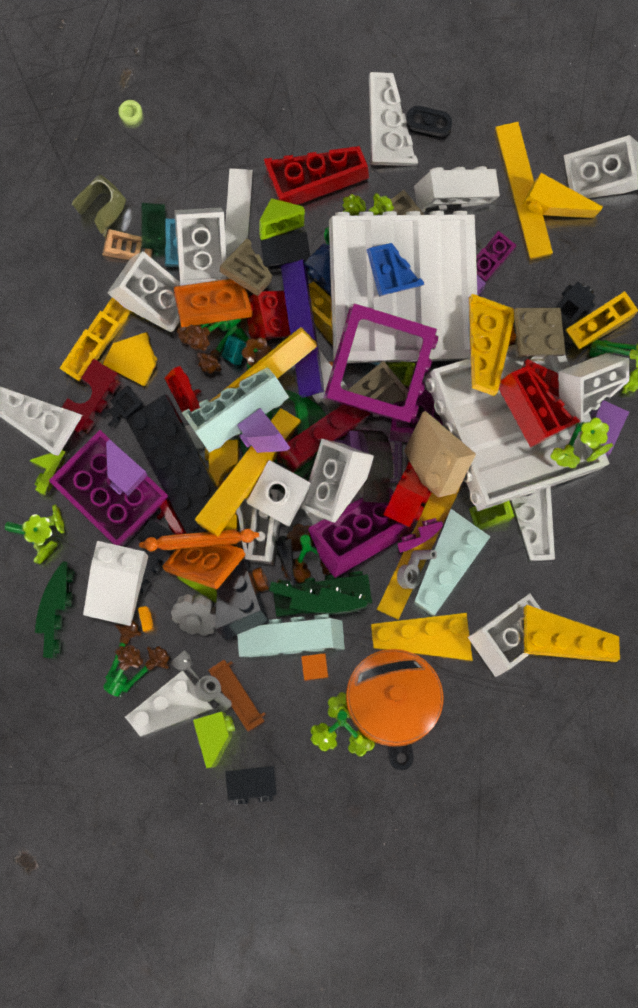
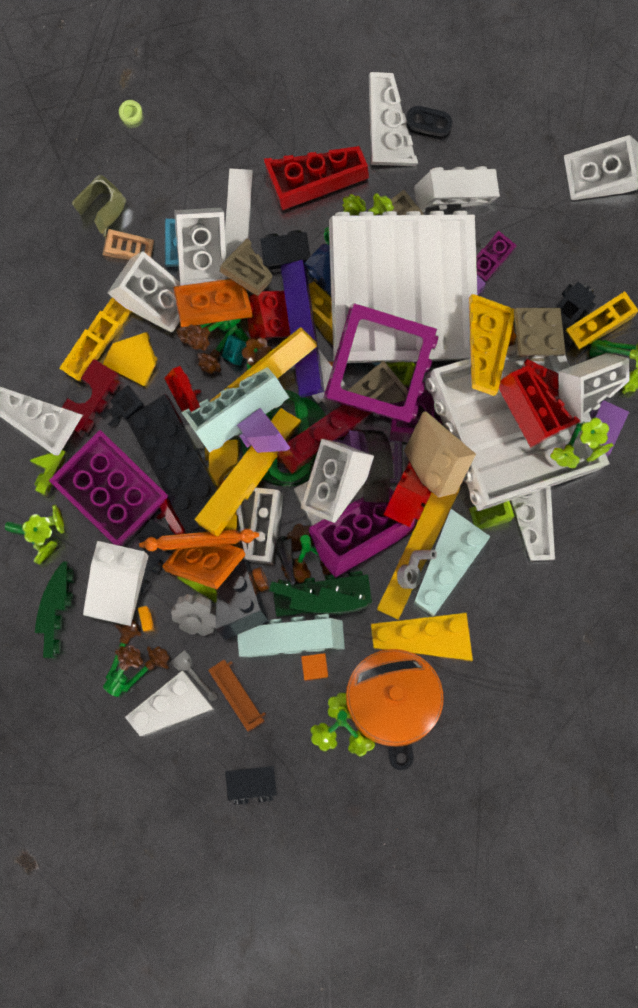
(122, 470): medium lavender slope -> none
(153, 226): clear green plate -> none
(207, 695): light grey plate -> none
(214, 736): lime slope -> none
(280, 218): lime slope -> none
(295, 492): white piece -> none
(391, 270): blue wing -> none
(429, 529): magenta slope -> none
(502, 638): white slope -> none
(520, 182): yellow tile -> none
(556, 199): yellow slope -> none
(561, 637): yellow wing -> none

